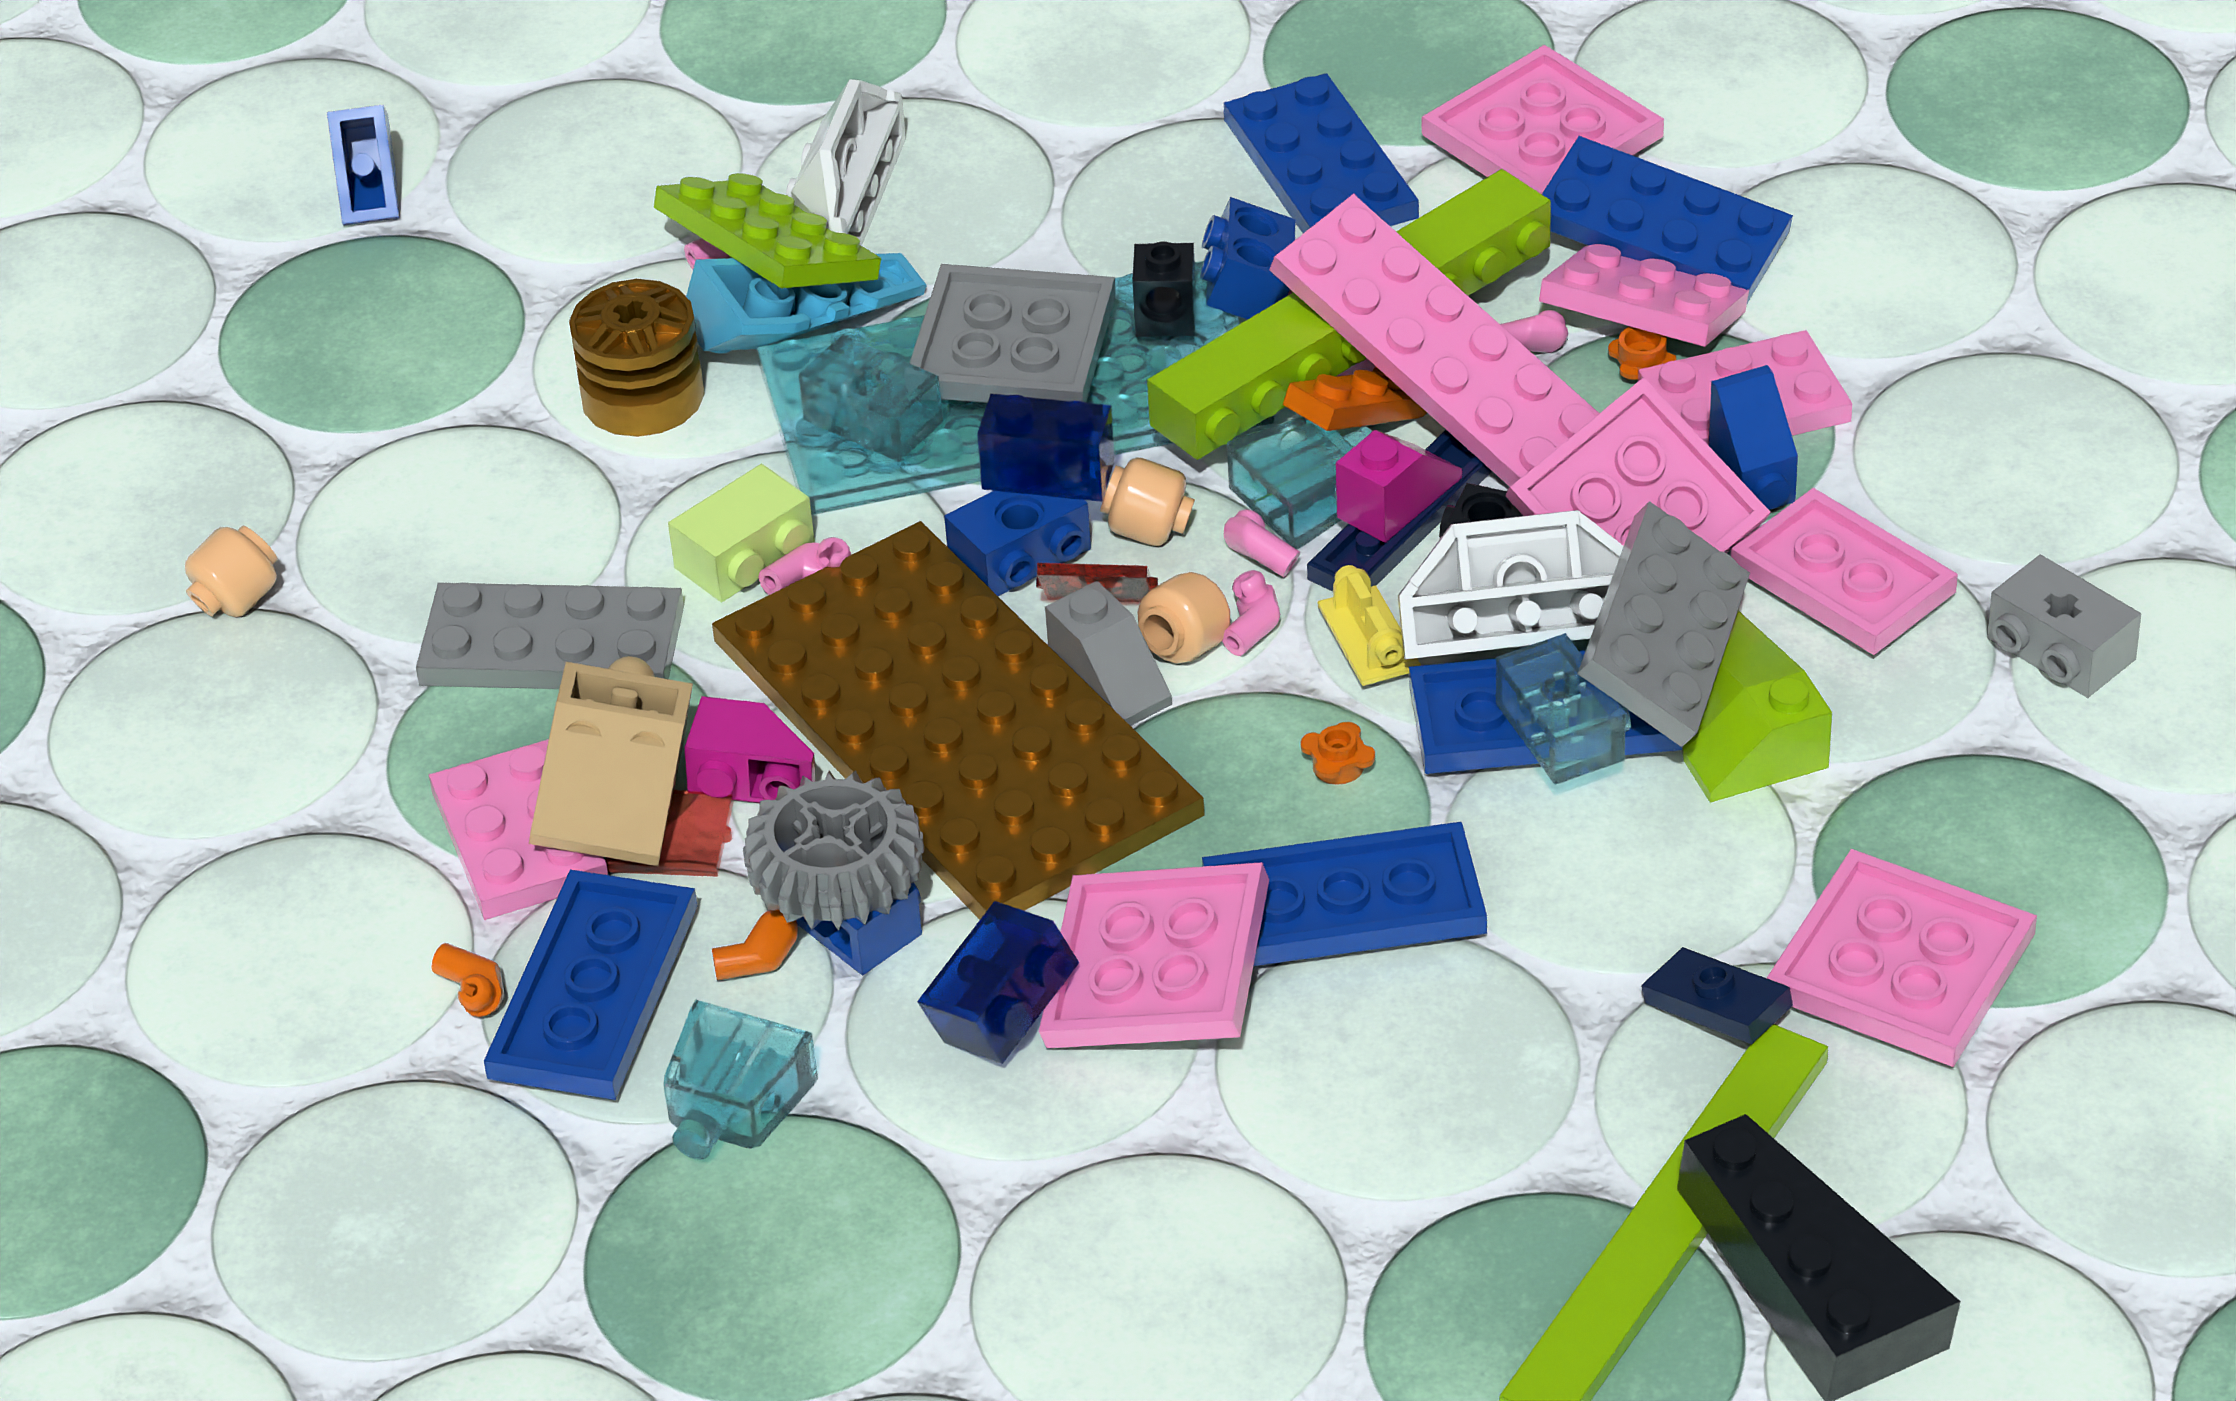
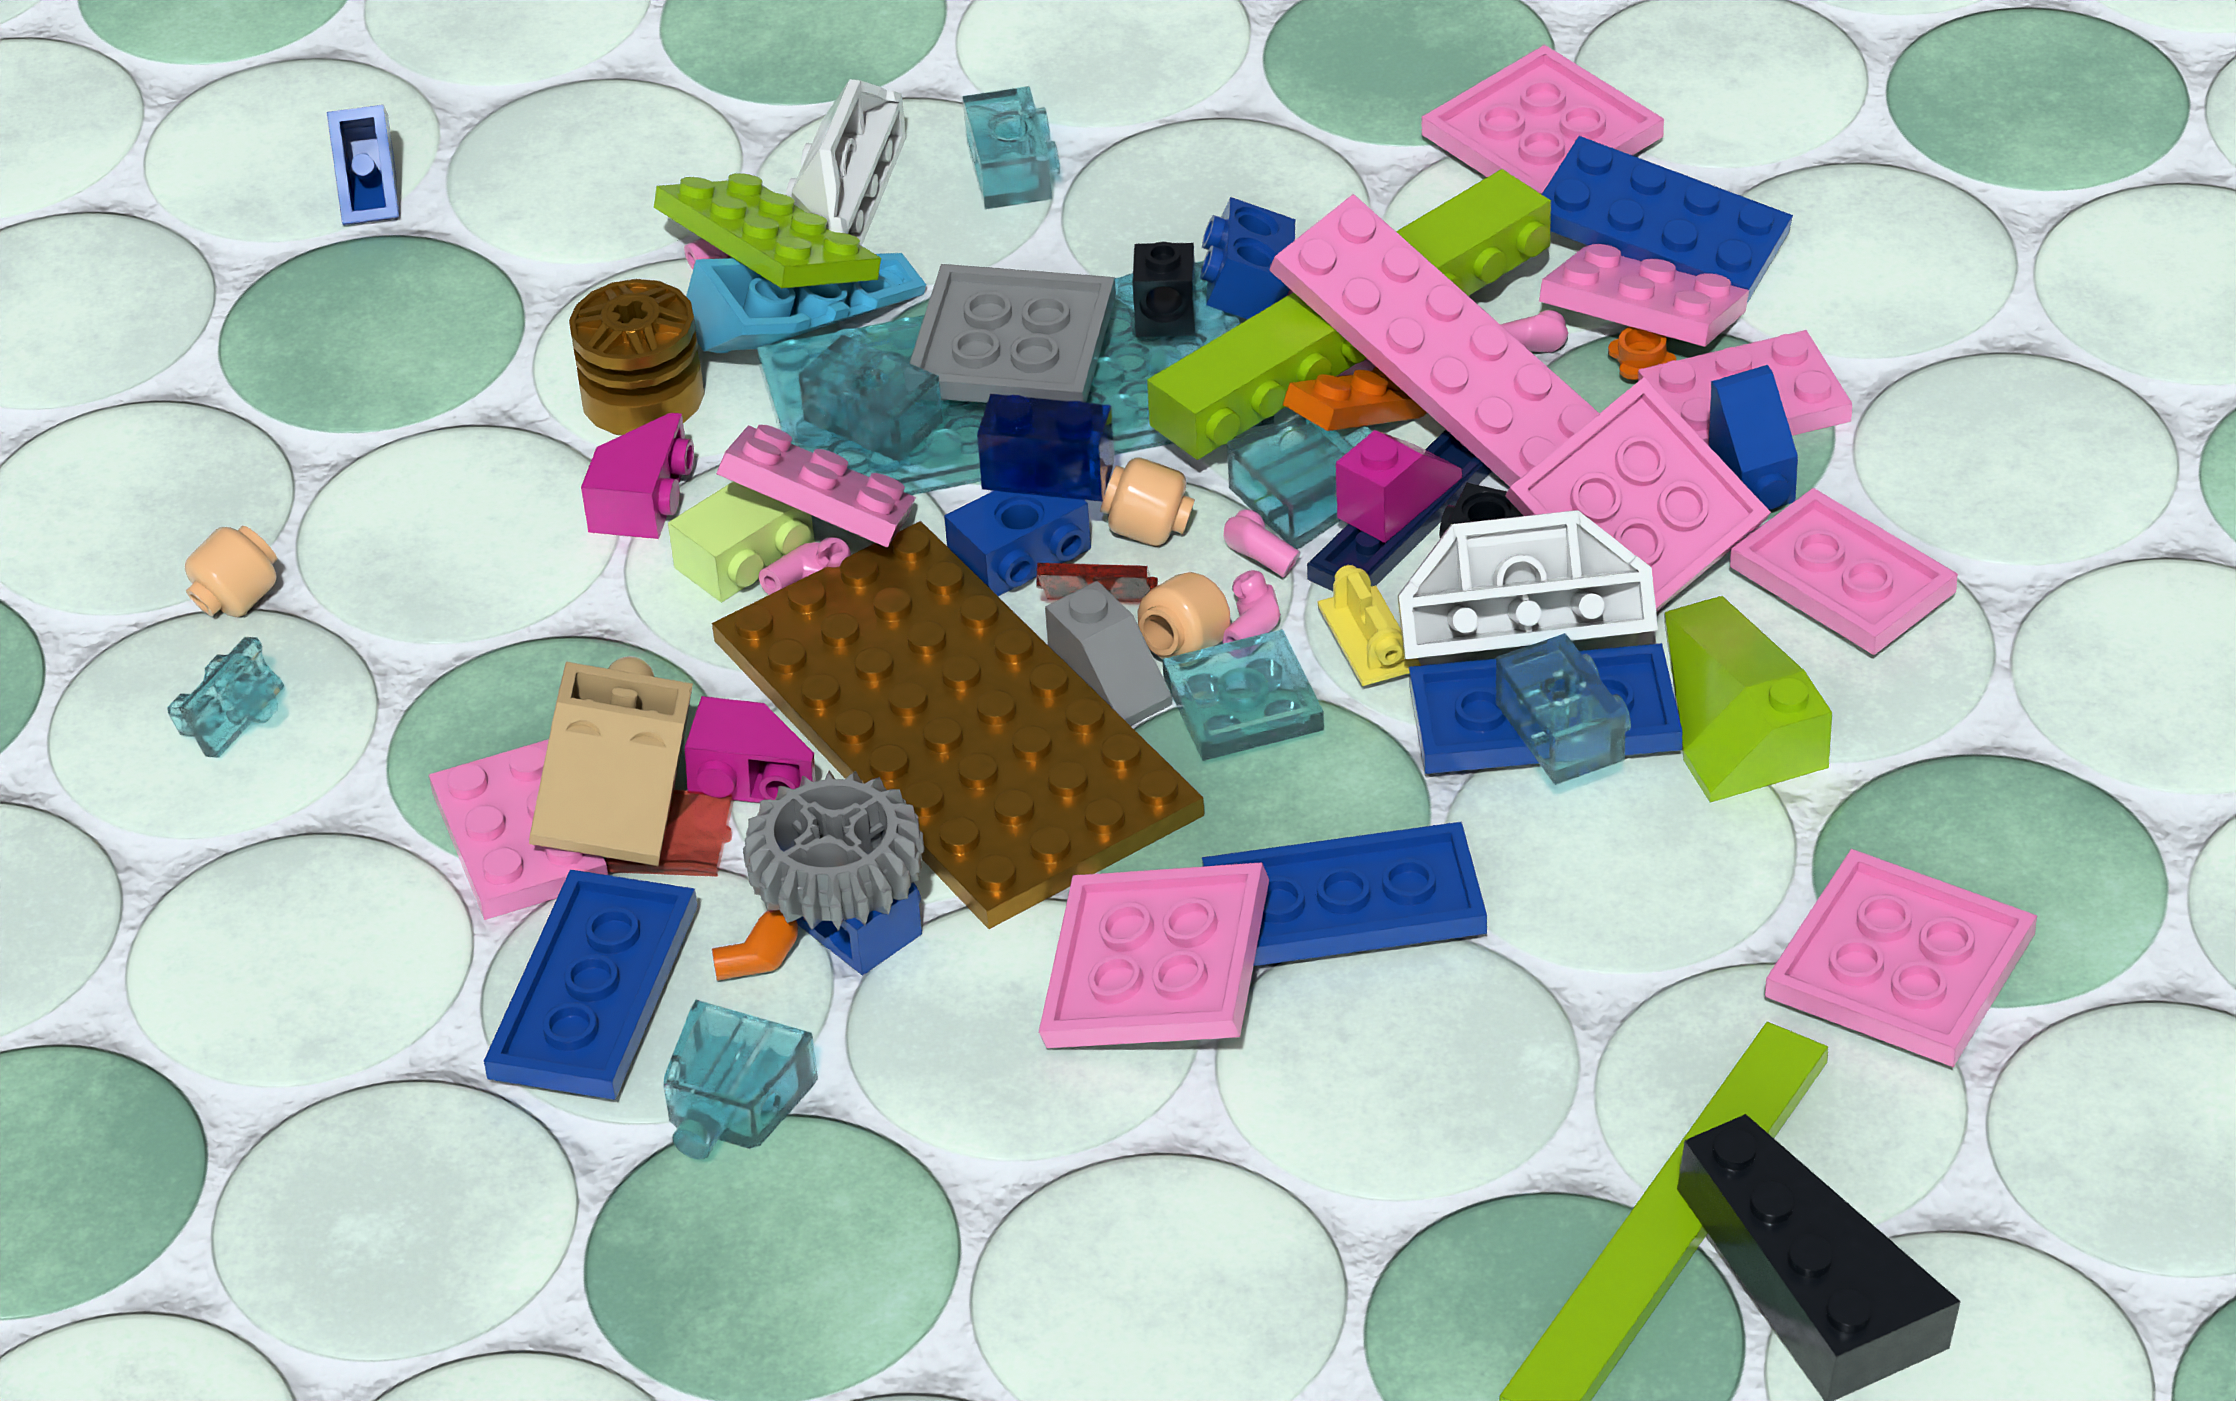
(232, 696): none -> clear light blue hips
(477, 975): orange arm -> none
(530, 631): light grey plate -> none
(637, 479): none -> dark pink slope
(817, 483): none -> bright pink plate
(998, 982): clear blue brick -> none
(1010, 147): none -> clear light blue brick
(1243, 694): none -> clear light blue plate
(1317, 152): blue plate -> none
(1338, 753): orange plate -> none
(1664, 624): light grey plate -> none
(1717, 995): dark blue plate -> none
(2064, 625): light grey brick -> none

